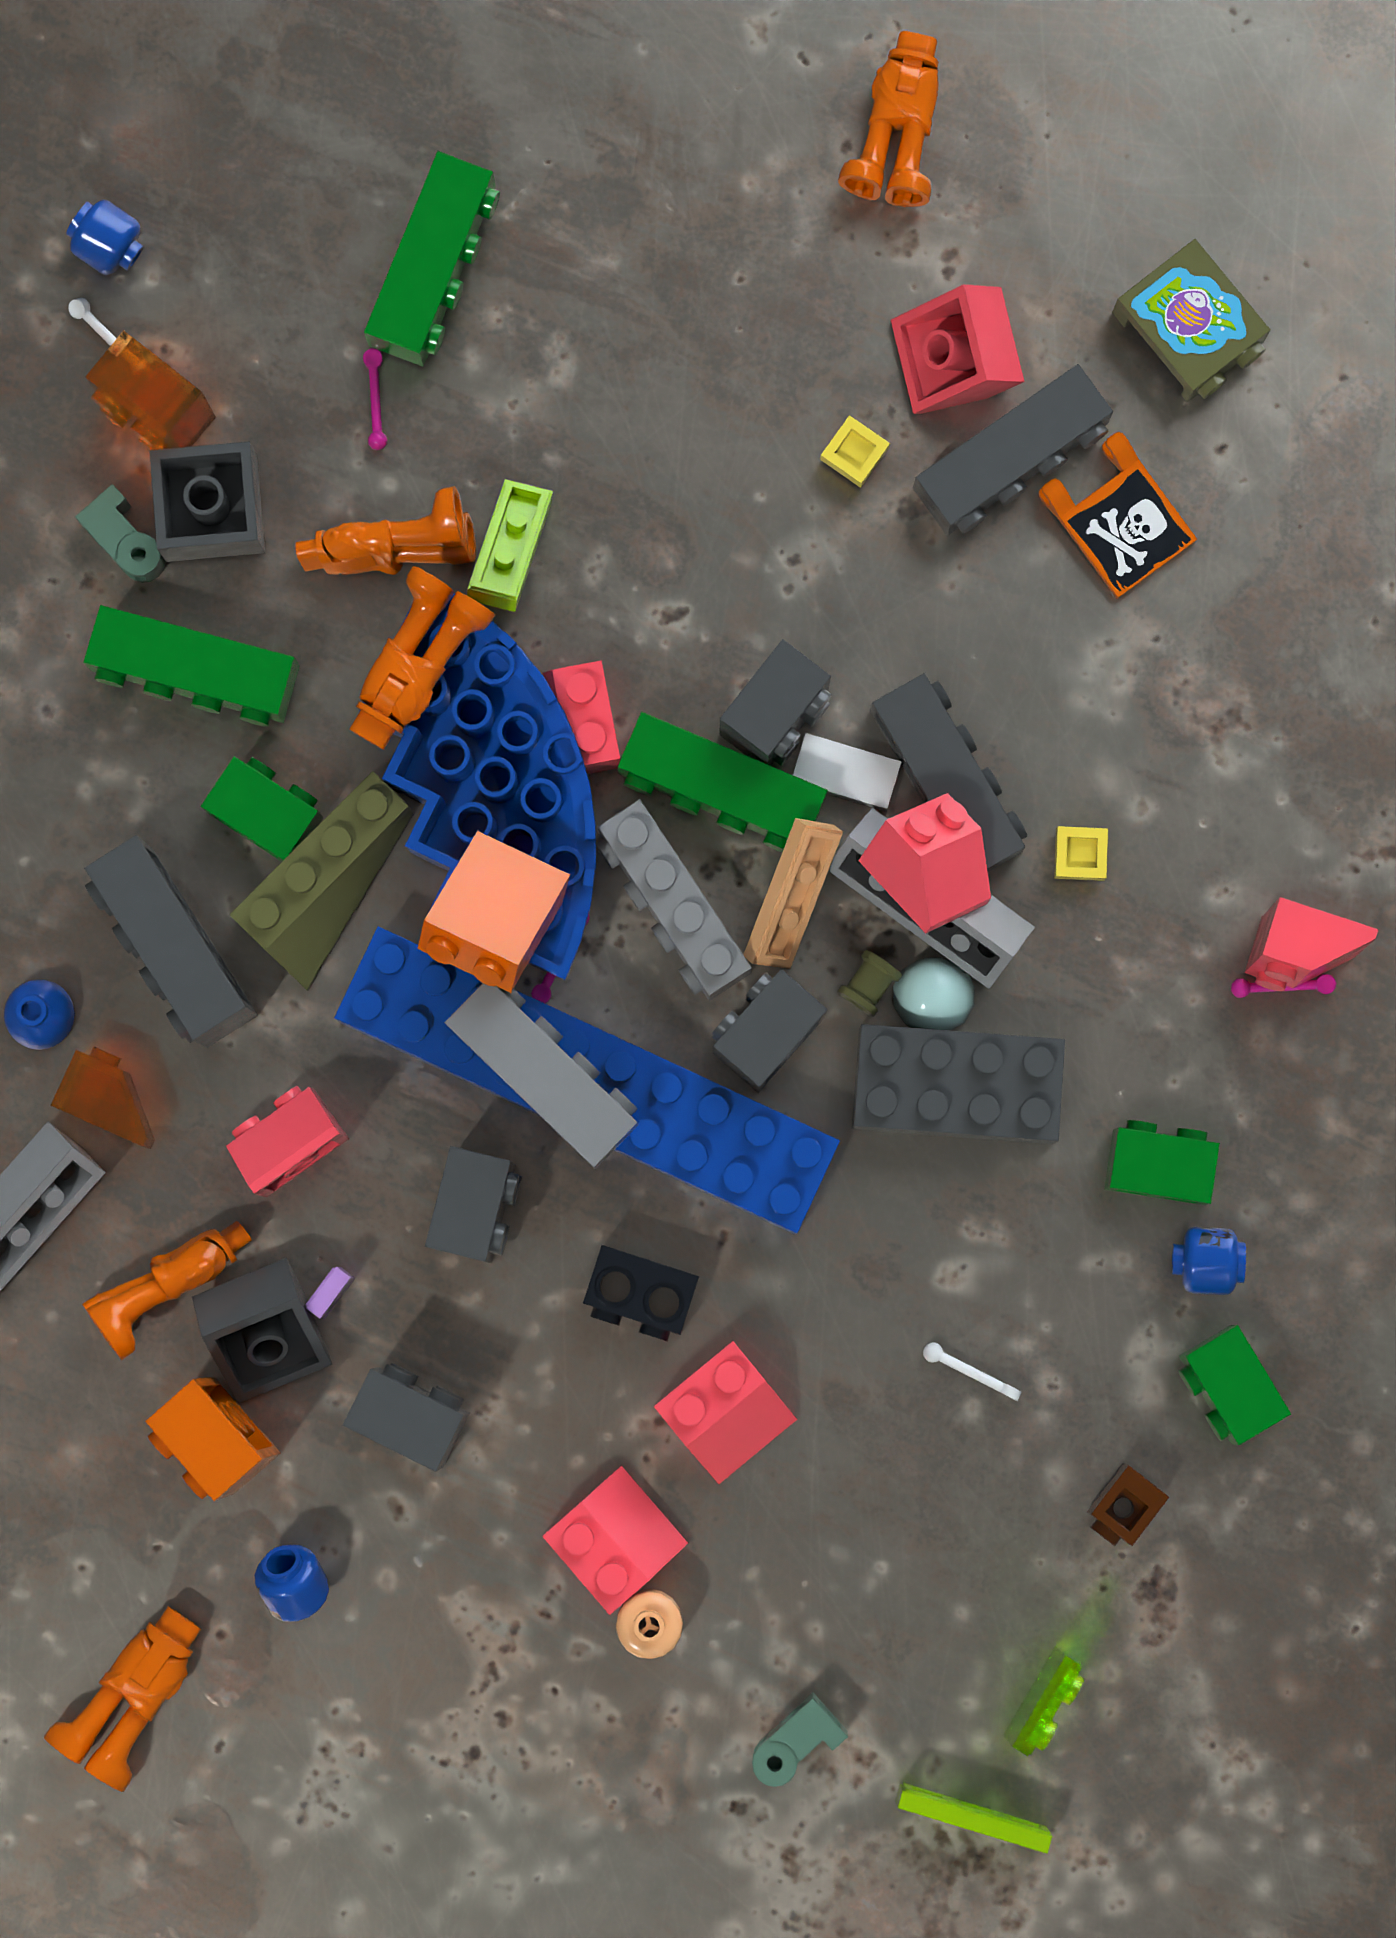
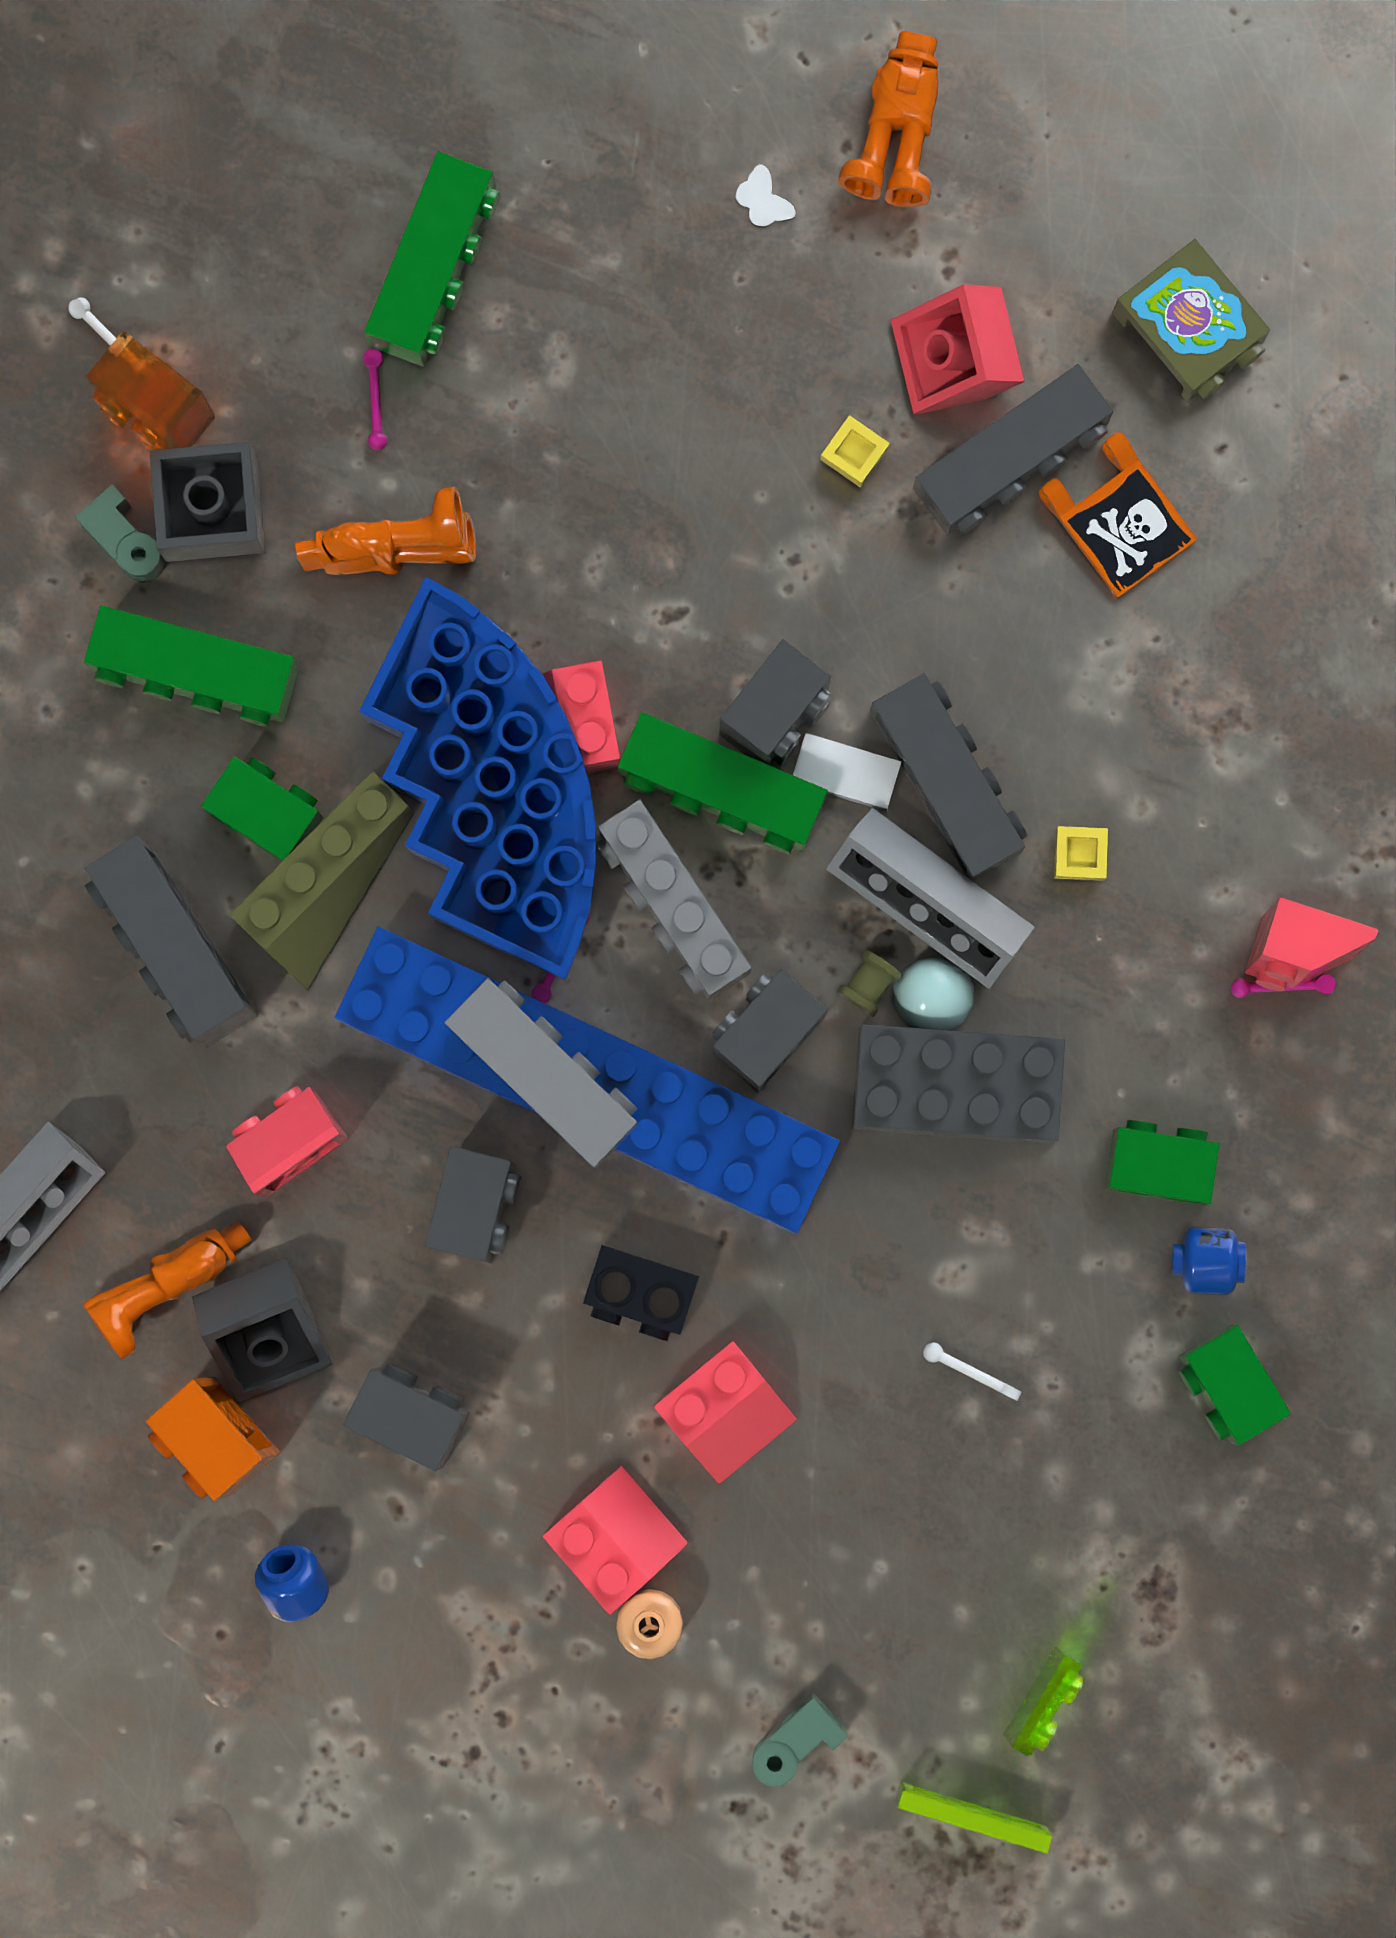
(39, 1014): blue brick -> none
(103, 1096): clear orange slope -> none
(105, 237): blue head -> none
(146, 1676): orange piece -> none
(329, 1292): lavender tile -> none
(403, 683): orange piece -> none
(493, 912): brick -> none
(509, 545): lime tile -> none
(763, 205): none -> white sticker
(792, 893): light nougat tile -> none
(931, 862): coral slope -> none
(1145, 1504): reddish brown brick -> none

